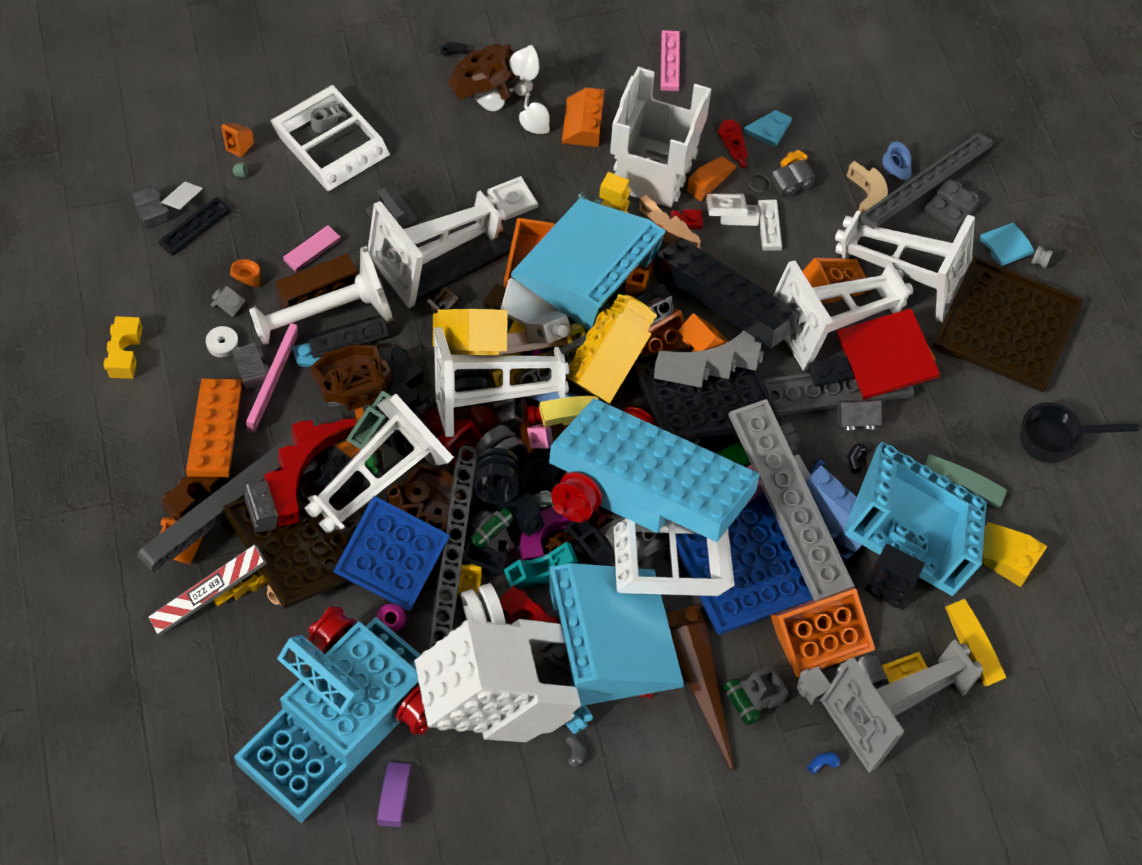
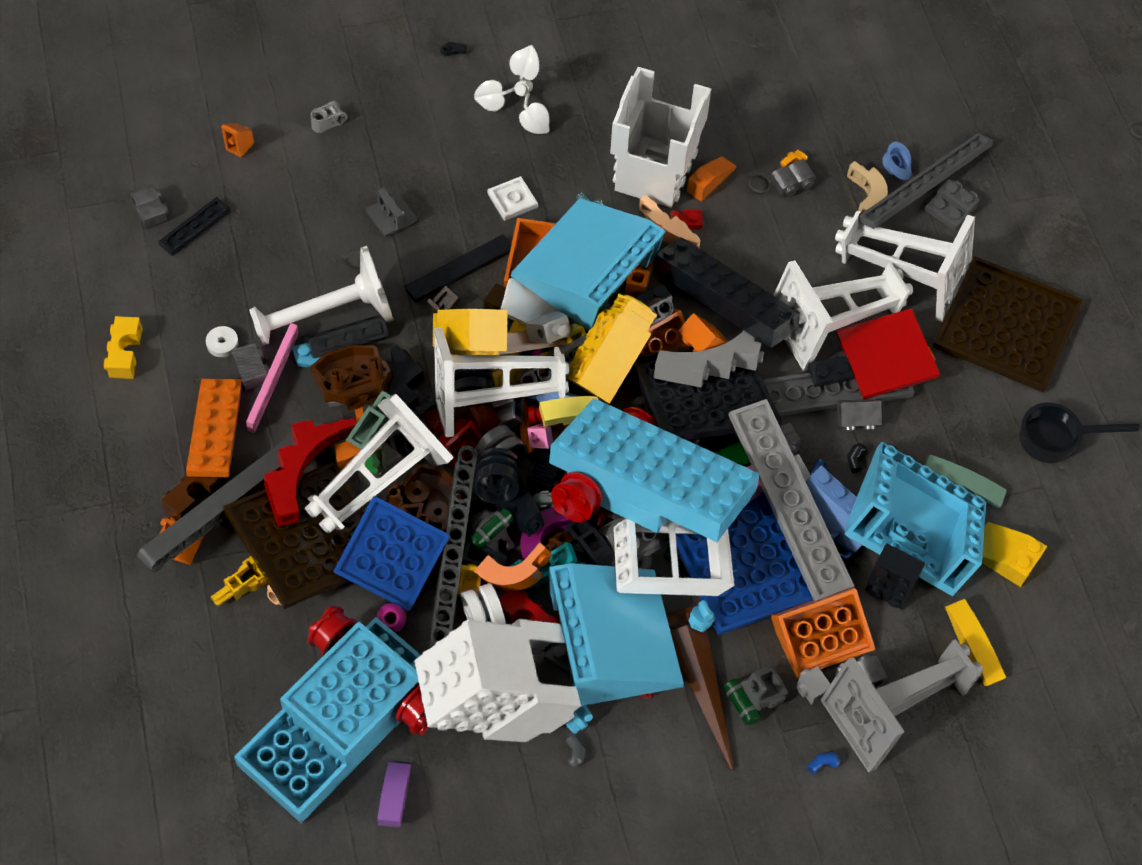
(182, 195): white sticker -> none
(207, 590): tile -> none
(227, 300): light grey bracket -> none
(240, 170): sand green hinge -> none
(246, 272): orange piece -> none
(261, 506): flat silver brick -> none
(312, 248): bright pink tile -> none
(316, 281): reddish brown brick -> none
(325, 668): medium azure fence -> none
(329, 466): black bracket -> none
(344, 167): white window -> none
(400, 259): white piece -> none
(483, 72): reddish brown brick -> none
(517, 576): none -> orange arch
(583, 118): orange slope -> none
(615, 192): yellow arch -> none
(670, 60): bright pink tile -> none
(701, 617): none -> medium azure piece
(726, 205): white tile -> none
(731, 132): red piece -> none
(751, 219): white slope -> none
(769, 128): medium azure wing -> none
(769, 225): white tile -> none
(832, 271): orange slope -> none
(904, 667): yellow plate -> none
(1007, 244): medium azure slope -> none
(1042, 257): light grey wheel -> none

